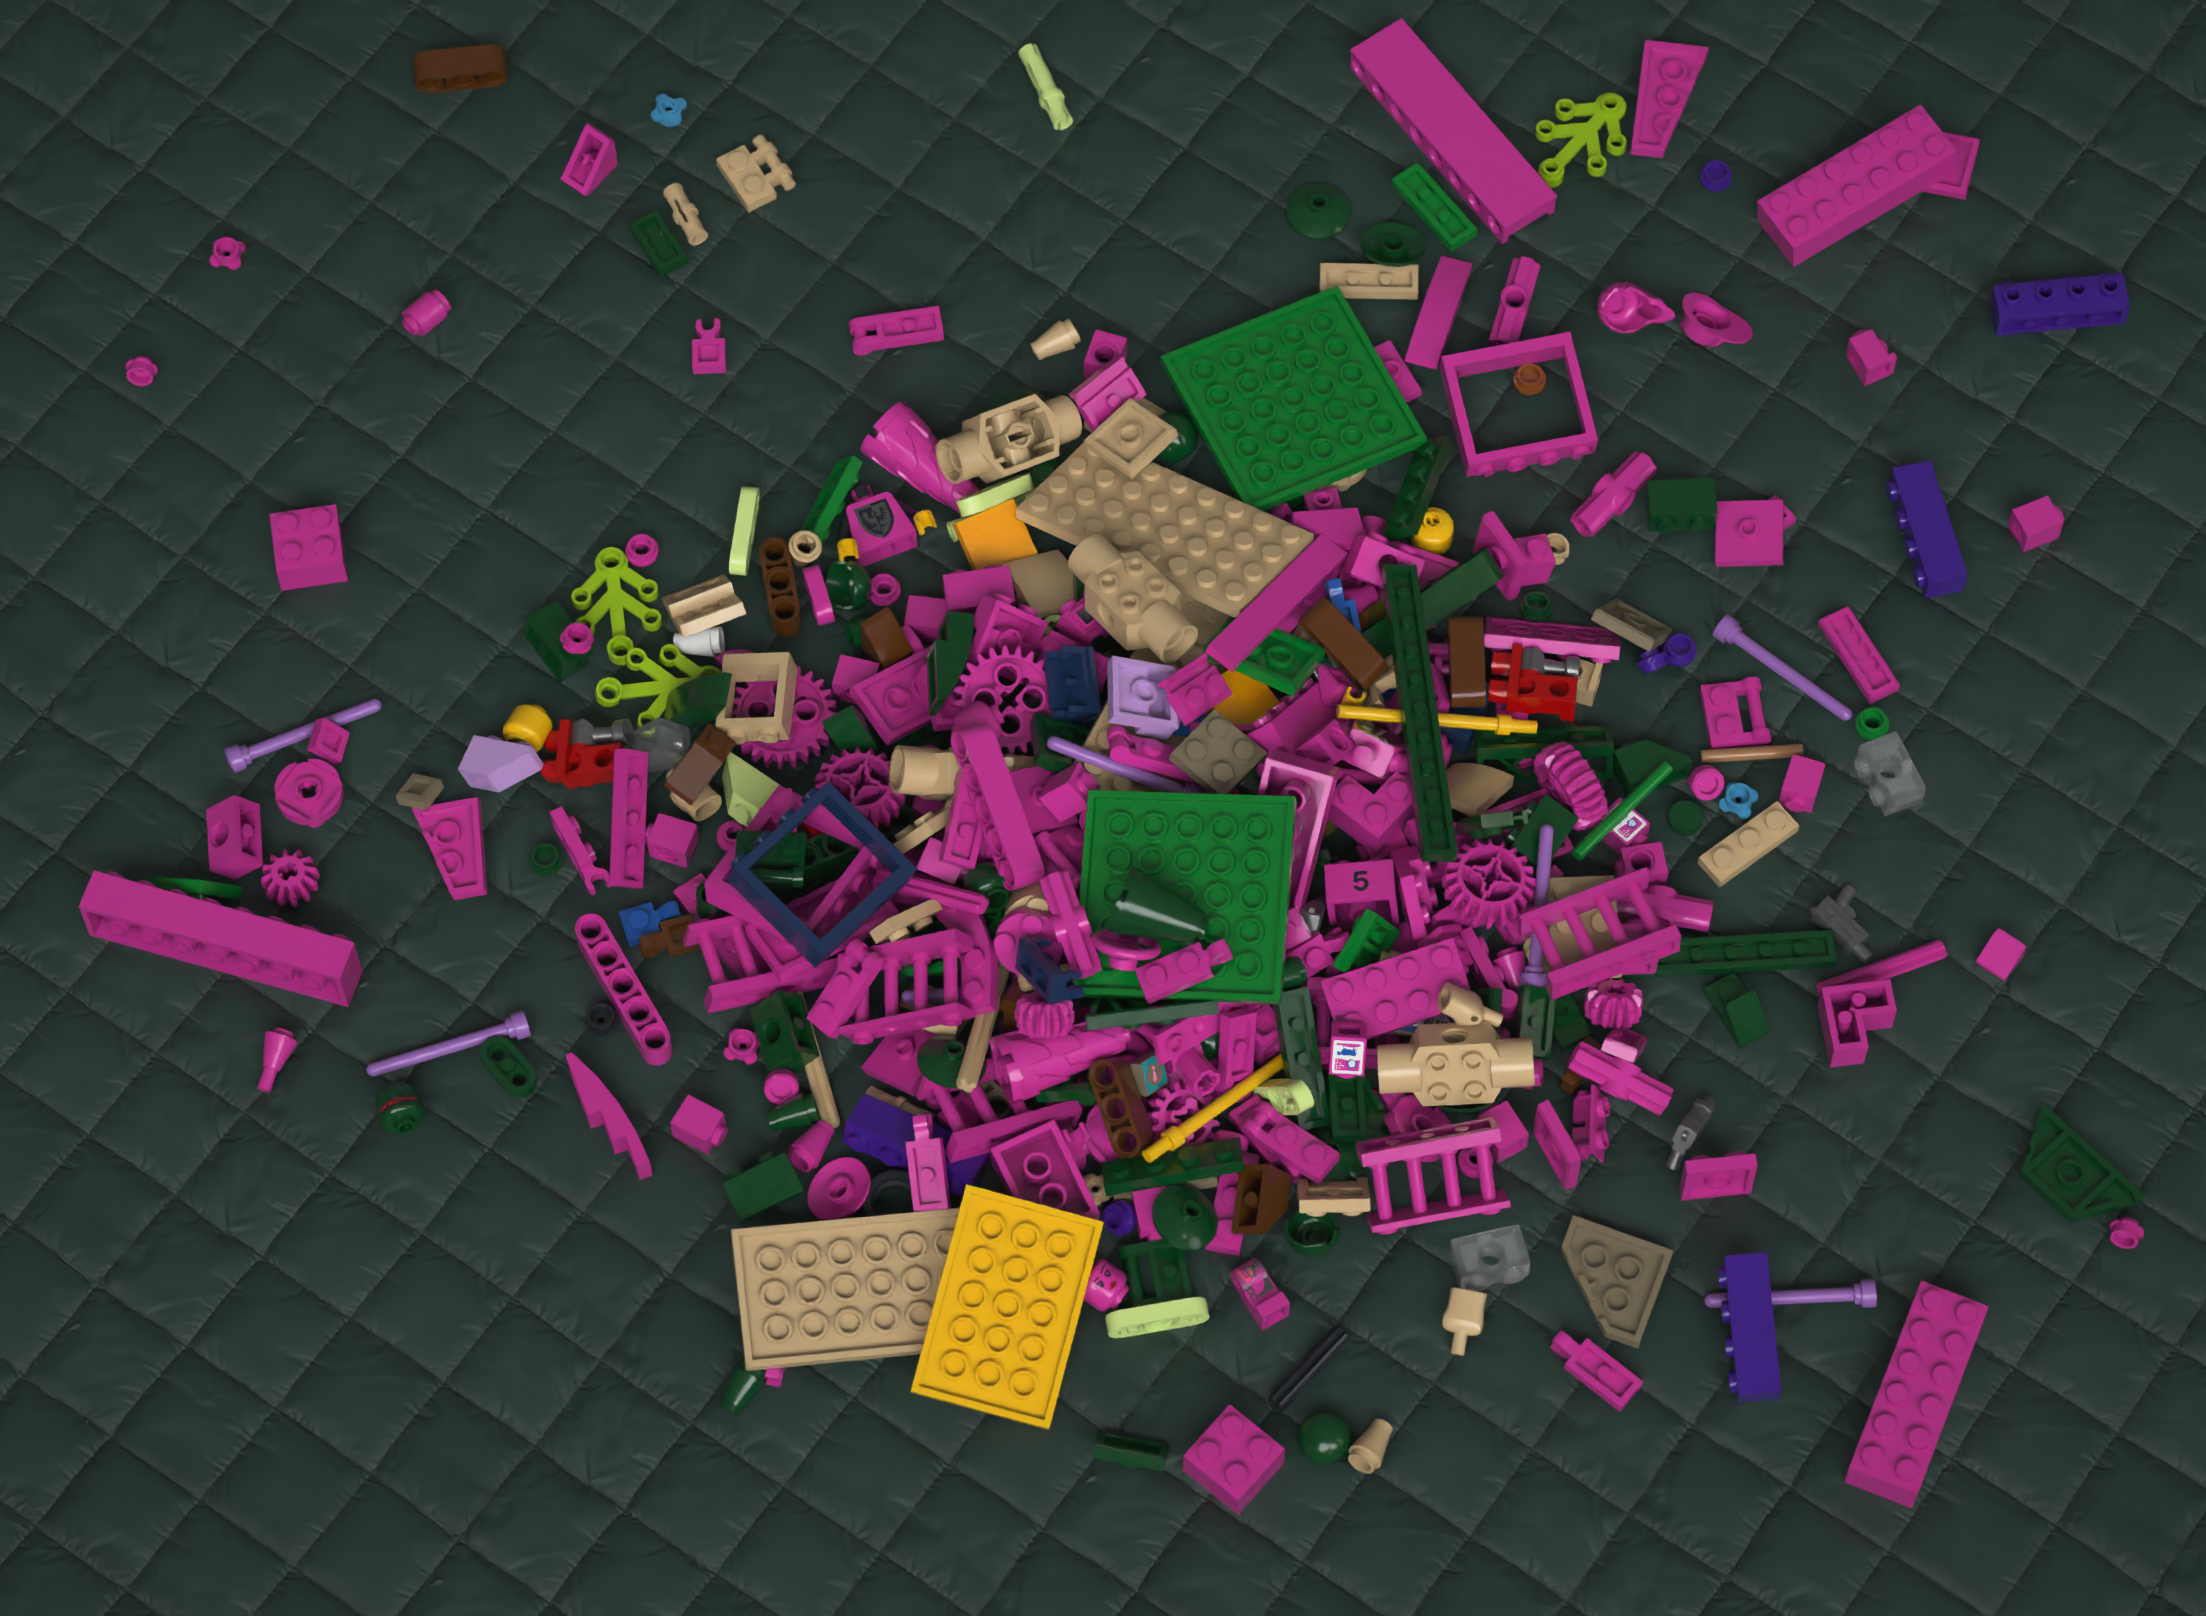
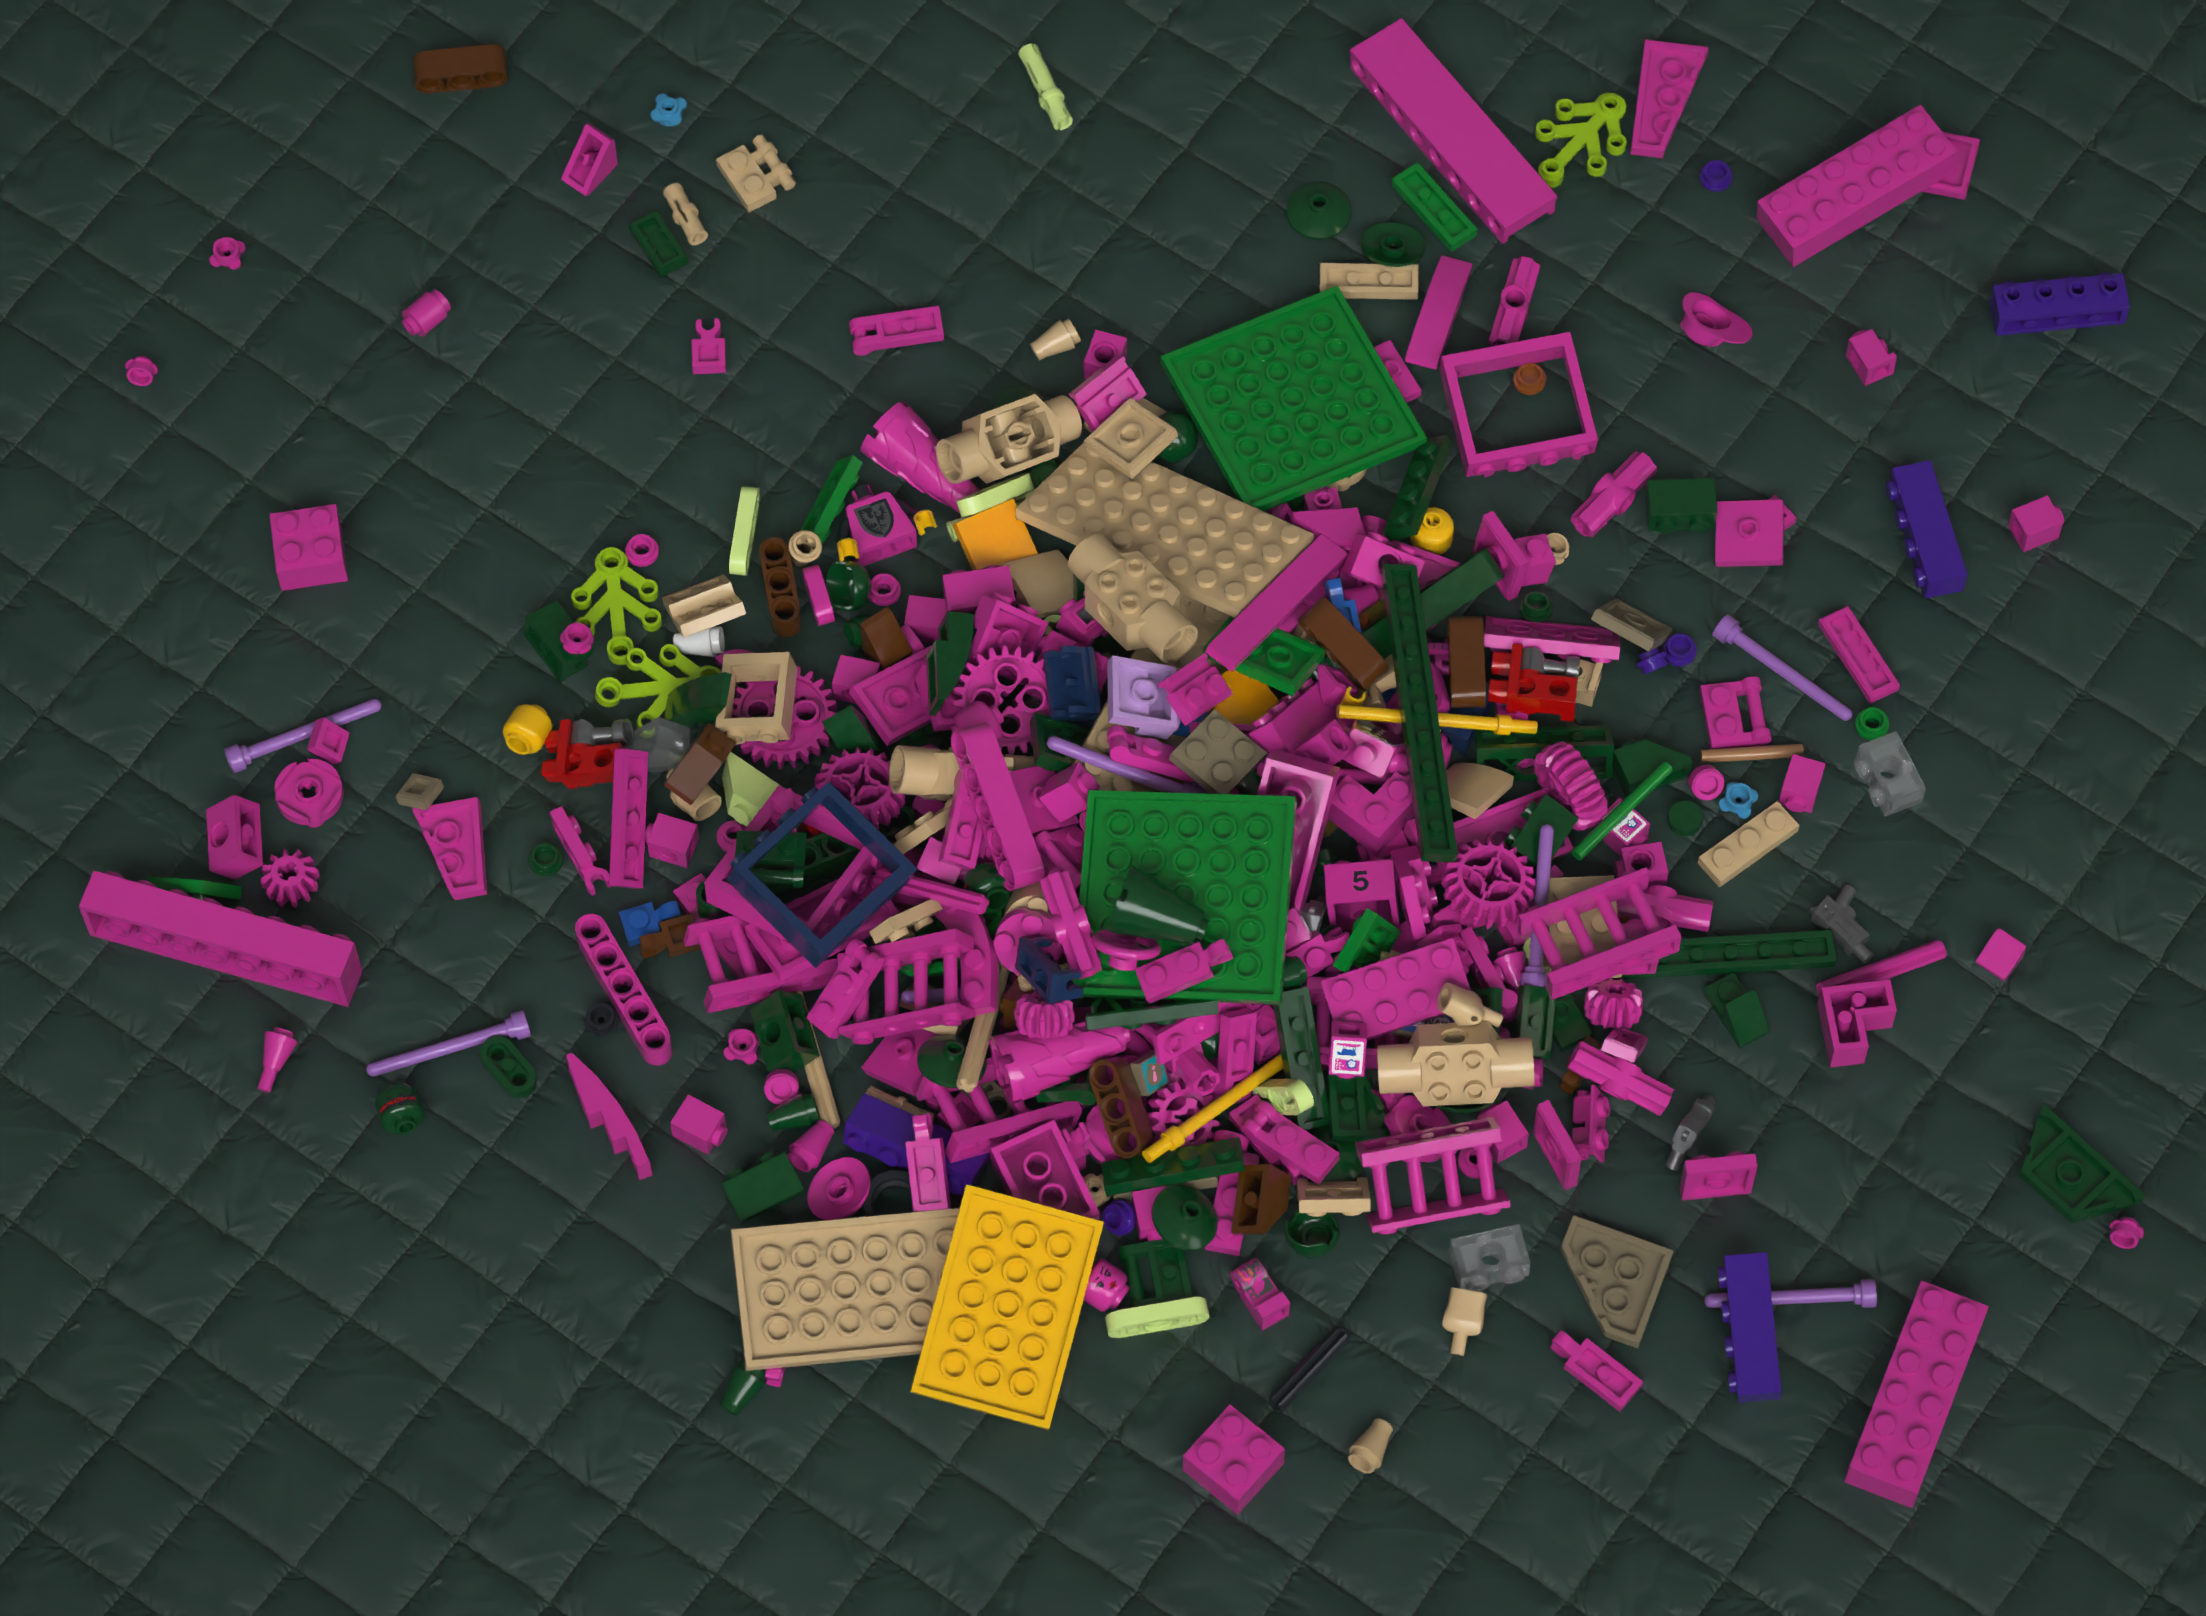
(498, 764): lavender slope -> none
(1131, 1451): dark green plate -> none
(1325, 1437): dark green hair -> none
(1492, 824): dark green plate -> none
(1629, 308): dark pink hair -> none

